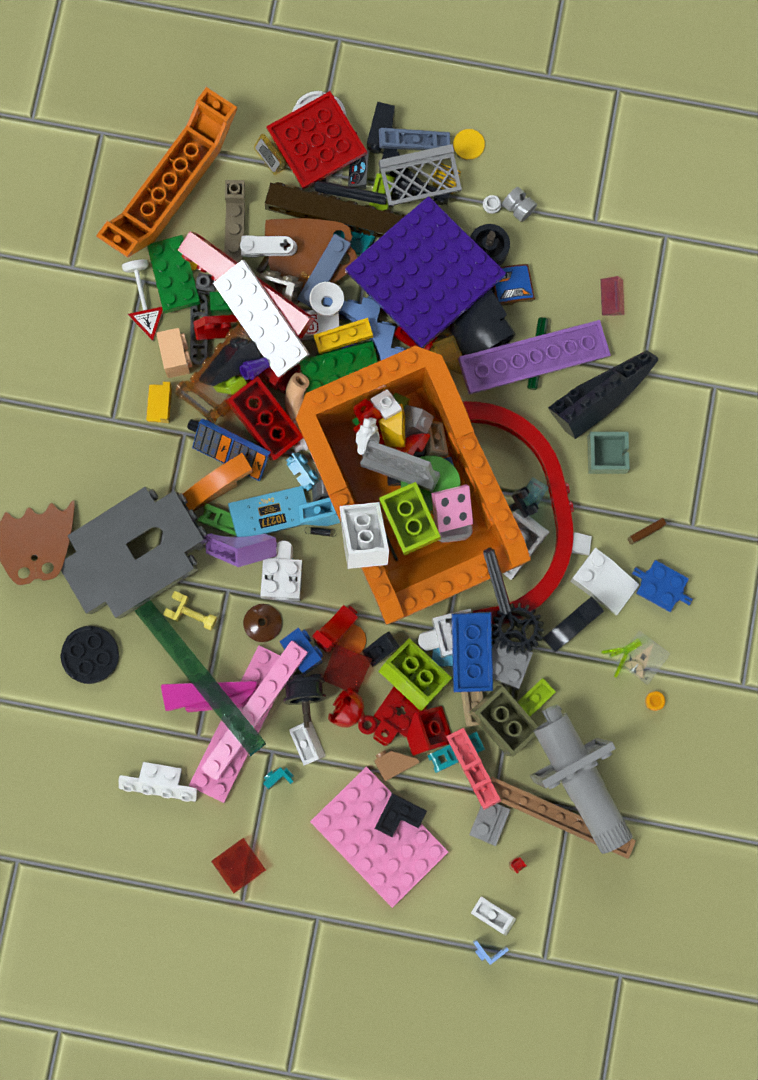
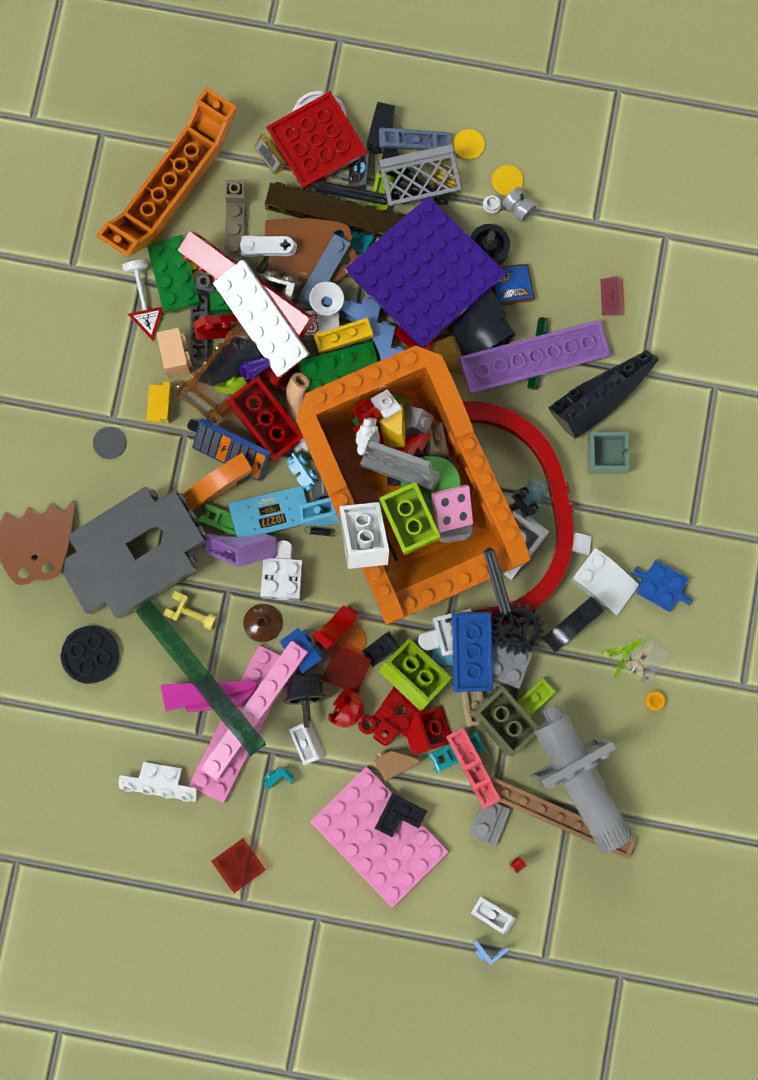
(109, 442): none -> dark grey piece
(506, 179): none -> yellow piece
(646, 531): reddish brown tile -> none

